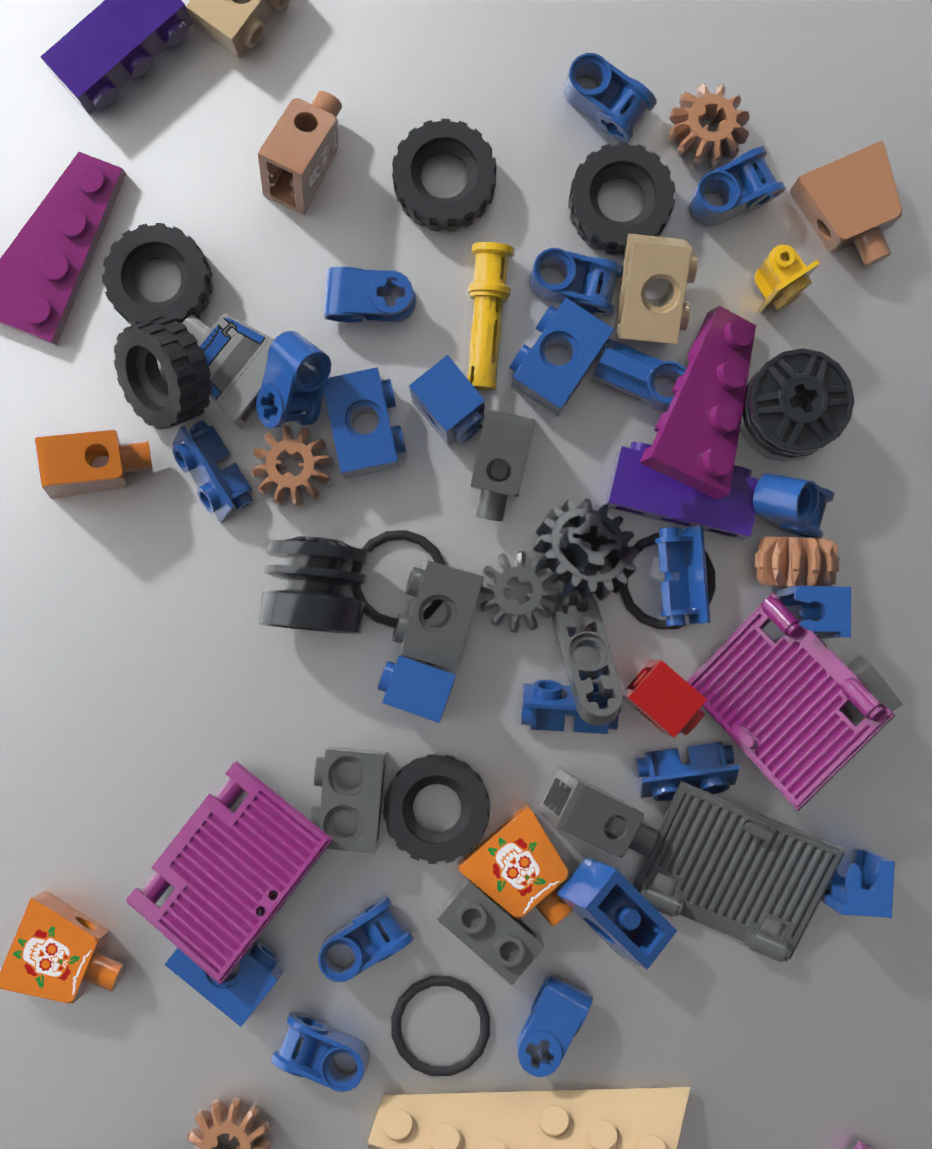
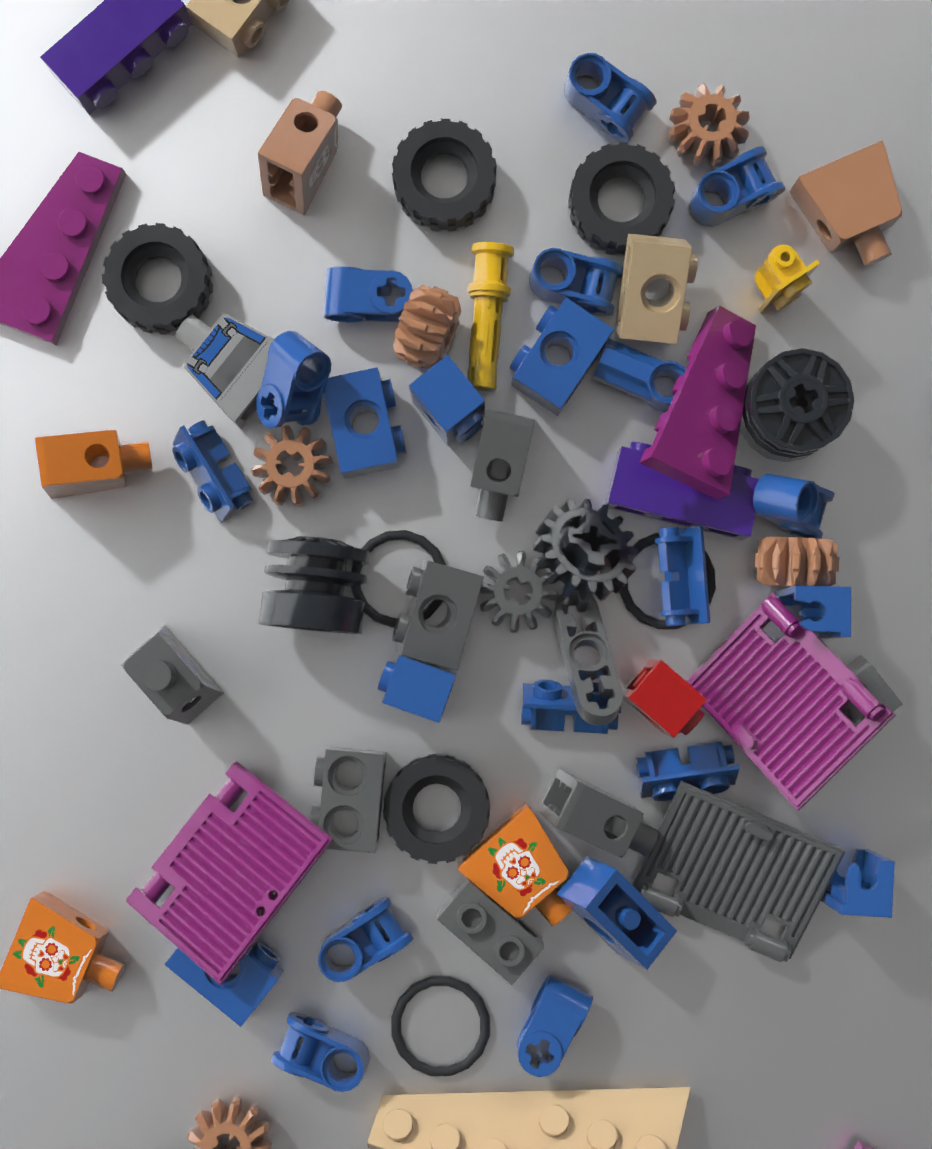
(171, 677): none -> dark grey torso
(183, 366): black tyre -> none
(427, 326): none -> nougat gear

